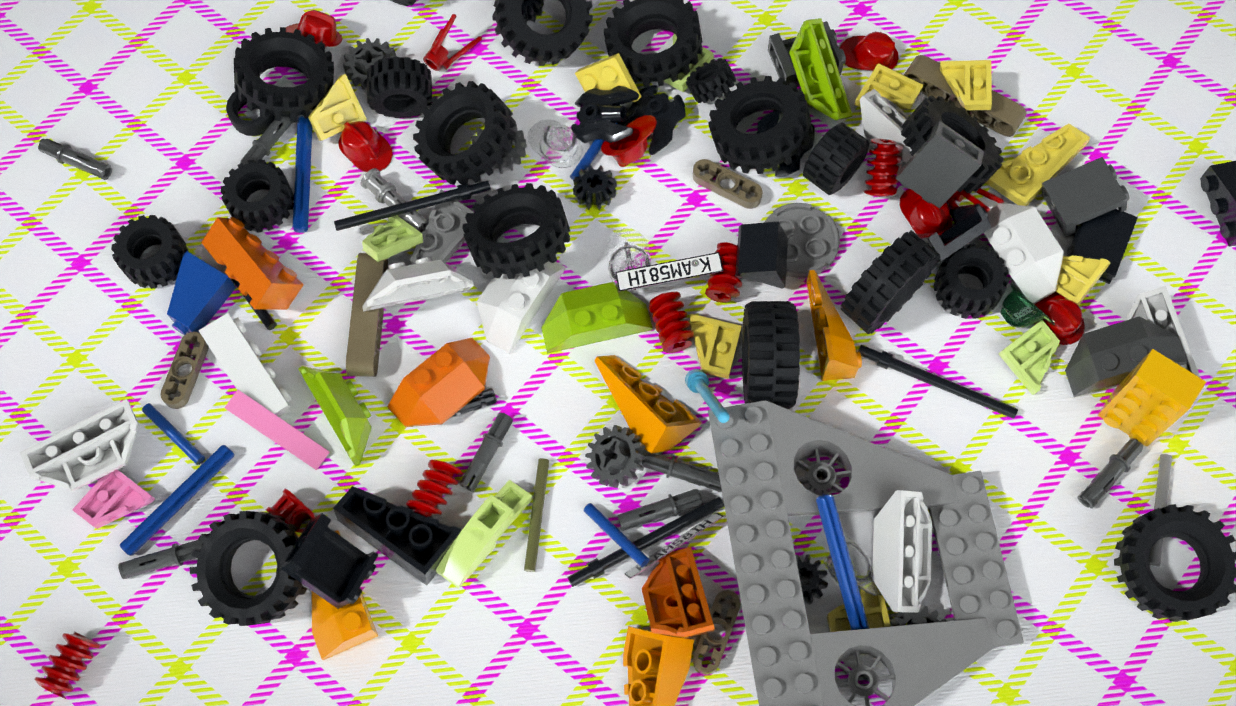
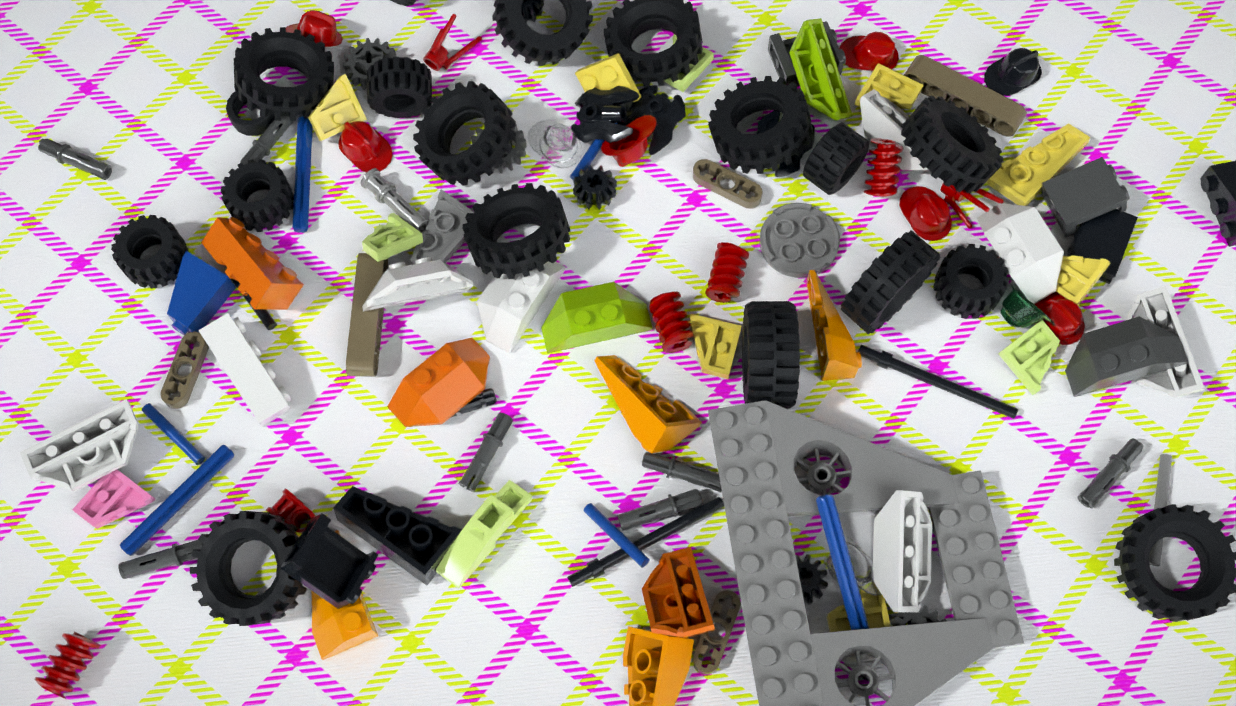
(277, 429): bright pink sticker -> none
(341, 409): lime wedge -> none
(433, 488): red piece -> none
(462, 192): black bar -> none
(536, 515): olive bar -> none
(603, 453): dark grey gear -> none
(626, 251): clear piece -> none
(669, 271): sticker -> none
(674, 544): sticker -> none
(698, 383): medium azure piece -> none
(711, 80): black tyre -> none
(762, 253): black slope -> none
(940, 165): dark grey panel -> none
(969, 224): black panel -> none
(970, 82): light yellow wing -> none
(1013, 72): none -> black piece
(1151, 398): yellow brick -> none

